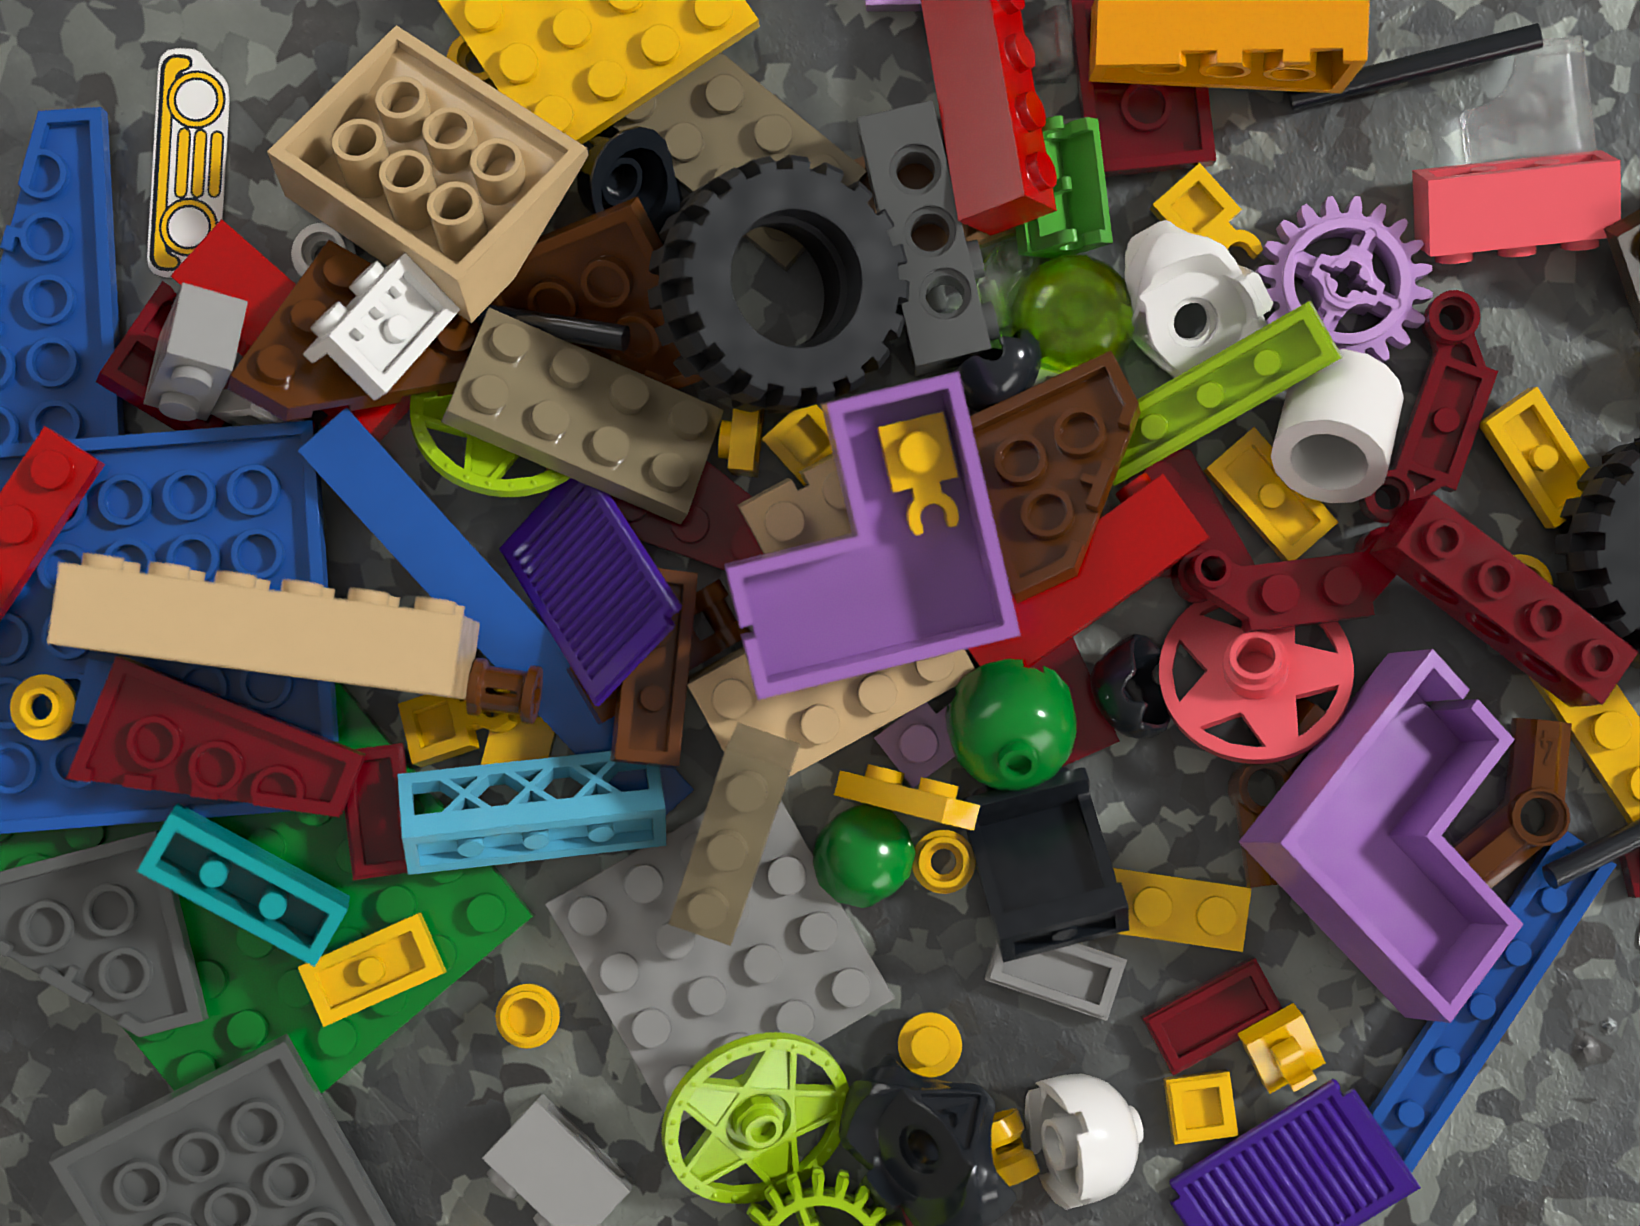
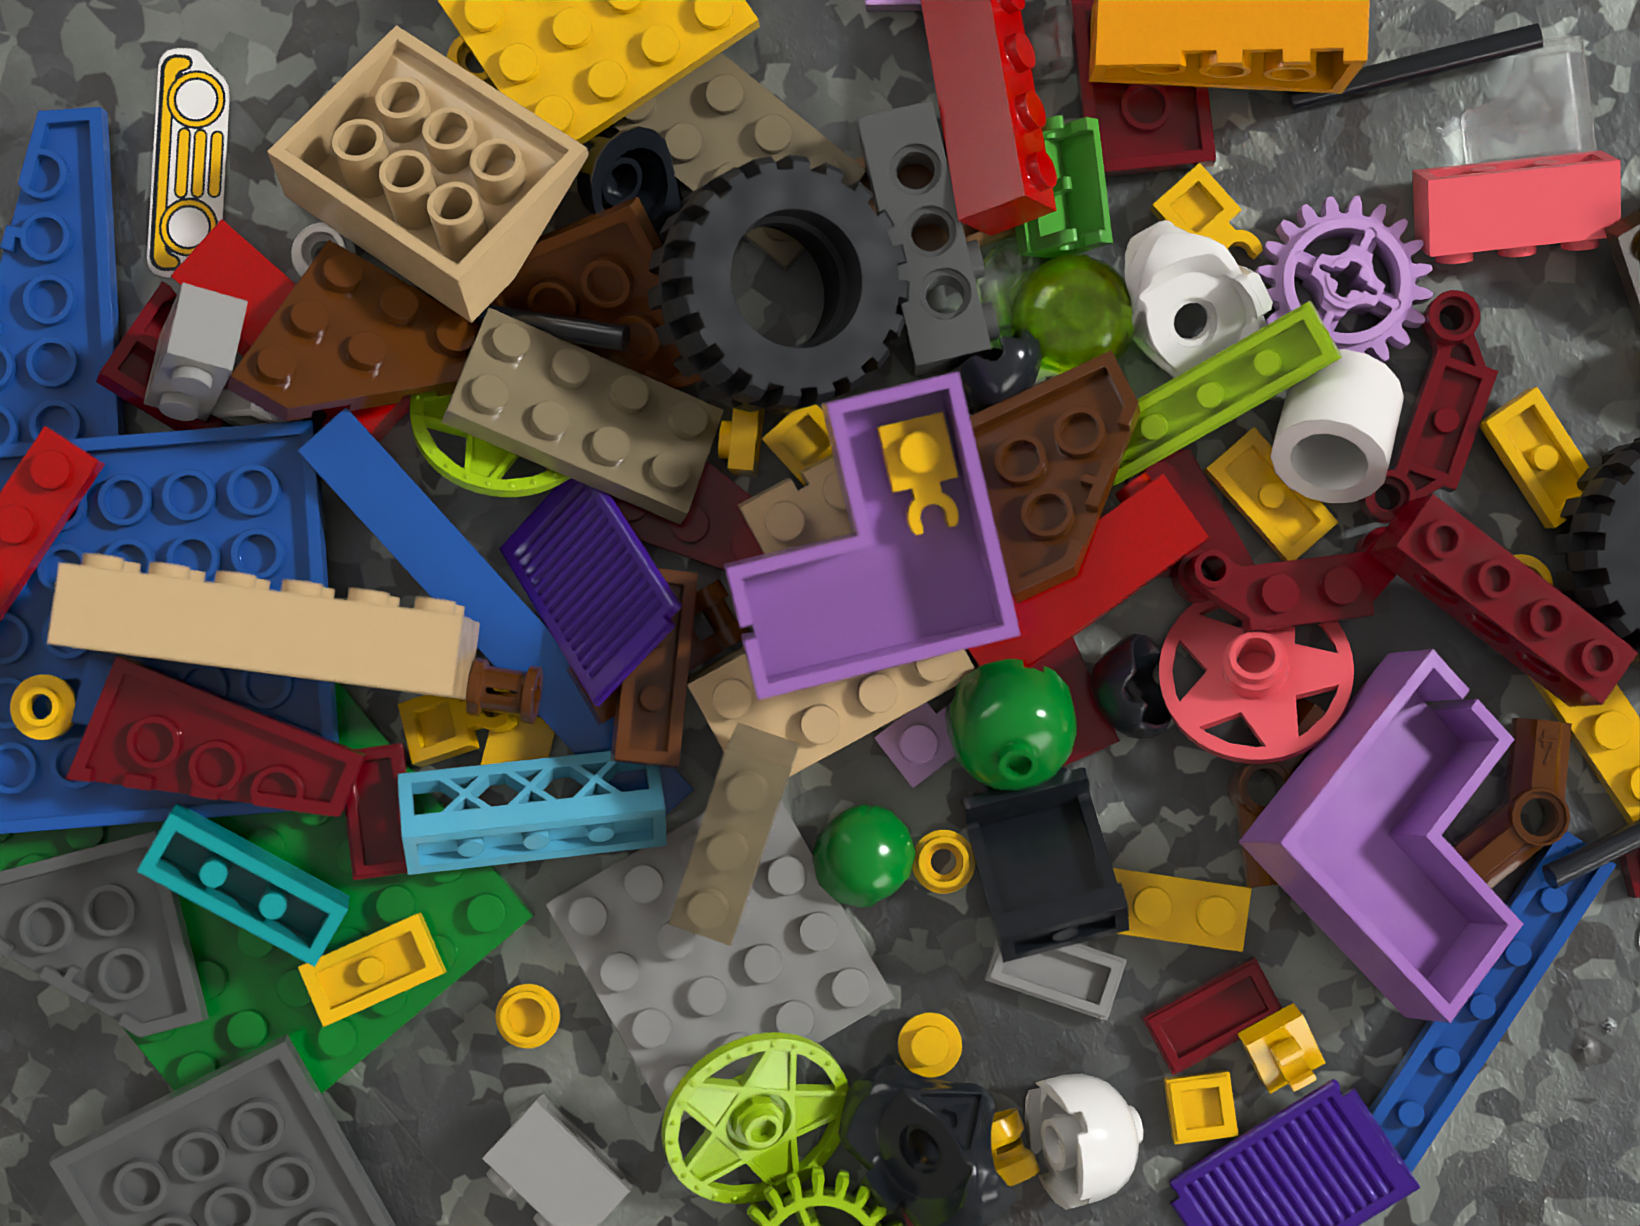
(384, 325): white bracket -> none
(885, 790): yellow plate -> none

